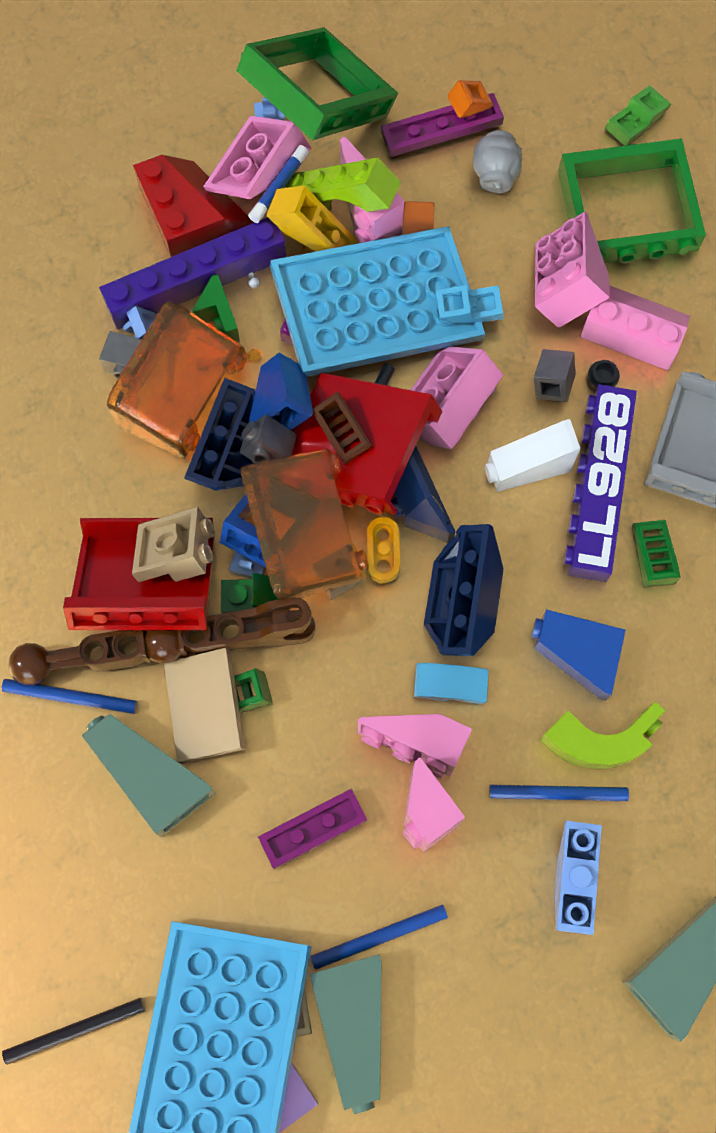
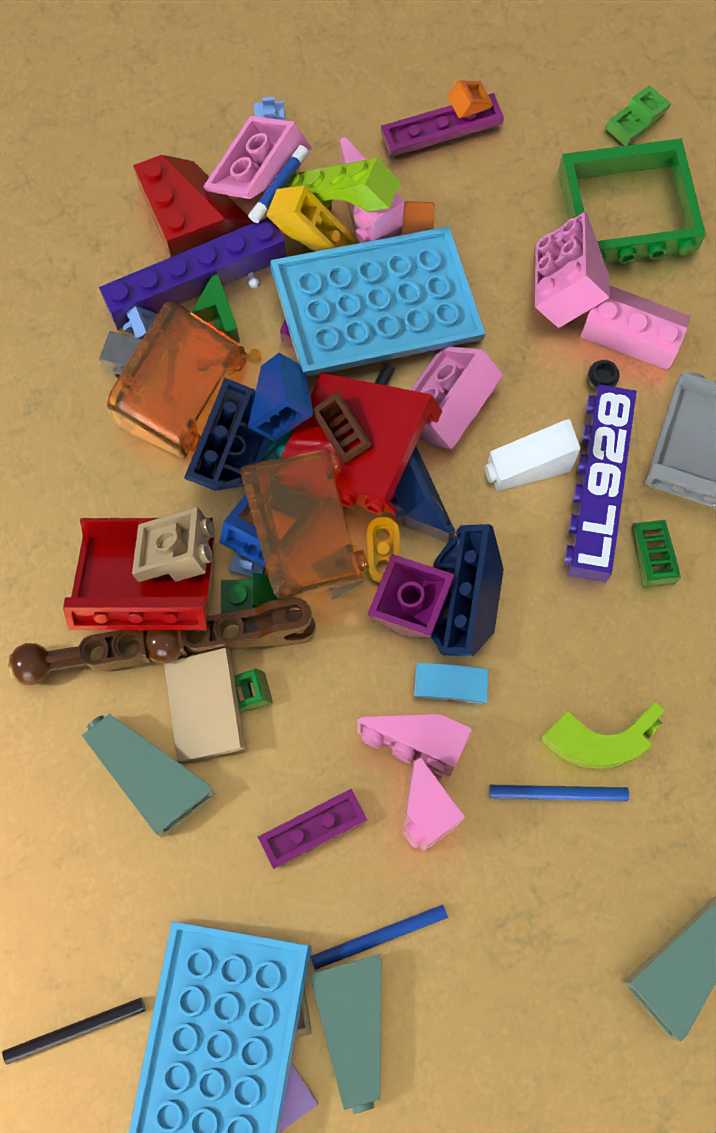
(70, 696): blue bar -> none
(267, 440): flat silver brick -> none
(372, 94): green window -> none
(410, 597): none -> magenta slope
(469, 306): medium azure slope -> none
(497, 161): light grey hair -> none
(552, 369): flat silver brick -> none
(577, 877): light blue slope -> none
(581, 649): blue slope -> none

